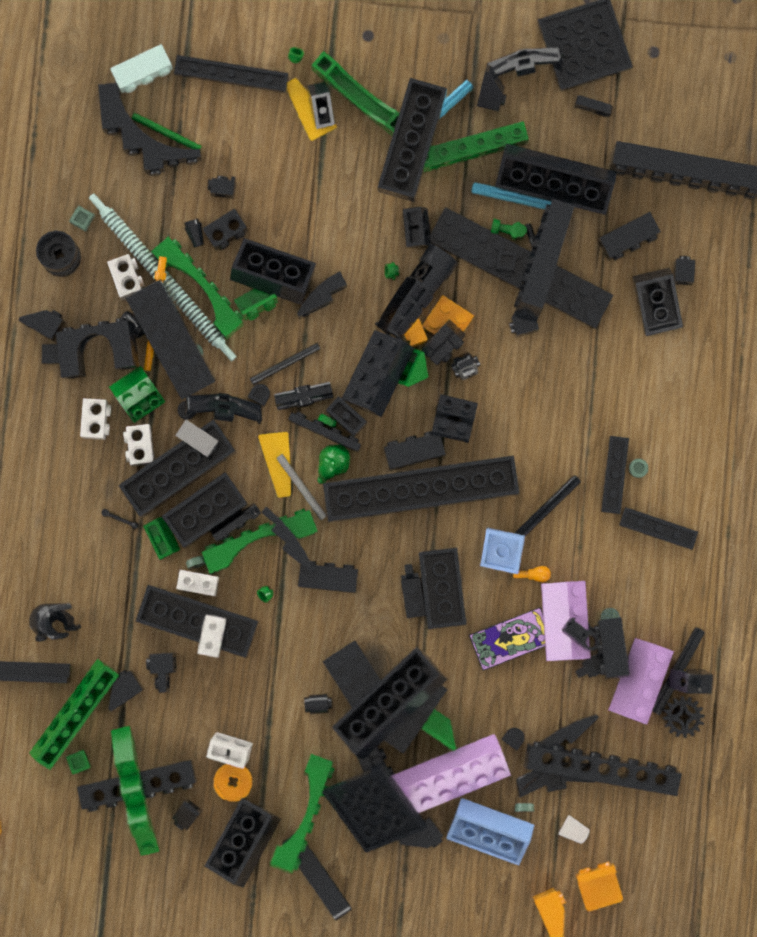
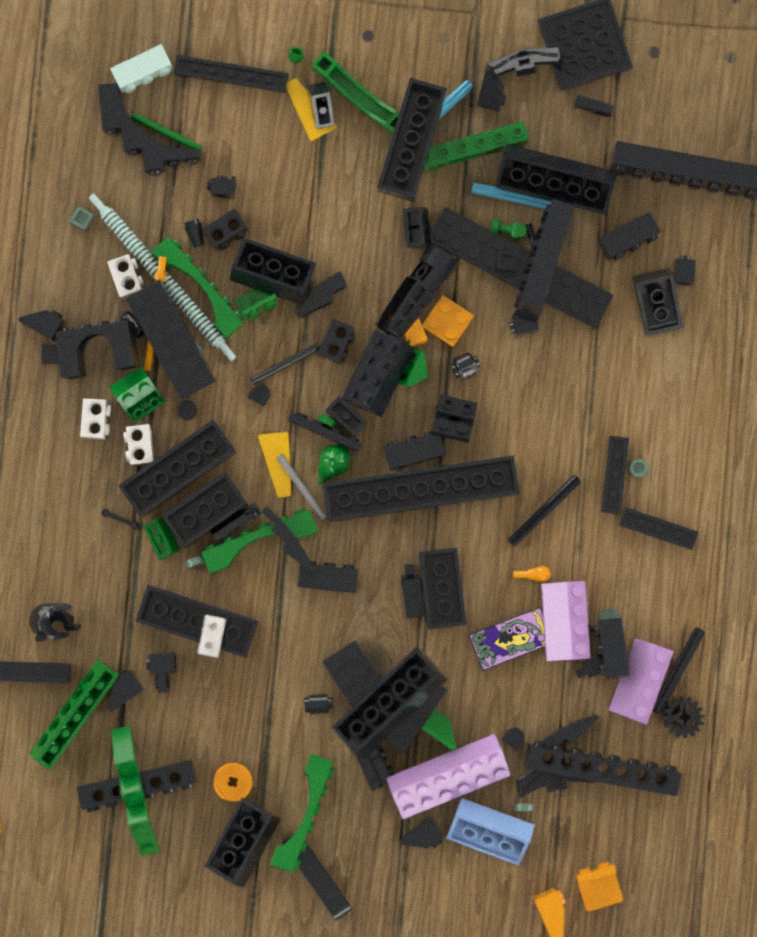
(54, 244): black wheel -> none
(78, 762): green plate -> none
(186, 815): black slope -> none
(196, 438): light grey tile -> none
(197, 583): white brick -> none
(223, 407): black plate -> none
(229, 750): white brick -> none
(265, 594): green hinge -> none
(303, 396): black piece -> none
(331, 340): none -> black brick
(374, 808): black plate -> none
(391, 271): green plate -> none
(443, 342): black brick -> none
(502, 550): light blue plate -> none
(574, 830): white sticker -> none
(580, 634): black piece -> none
(697, 681): black torso -> none

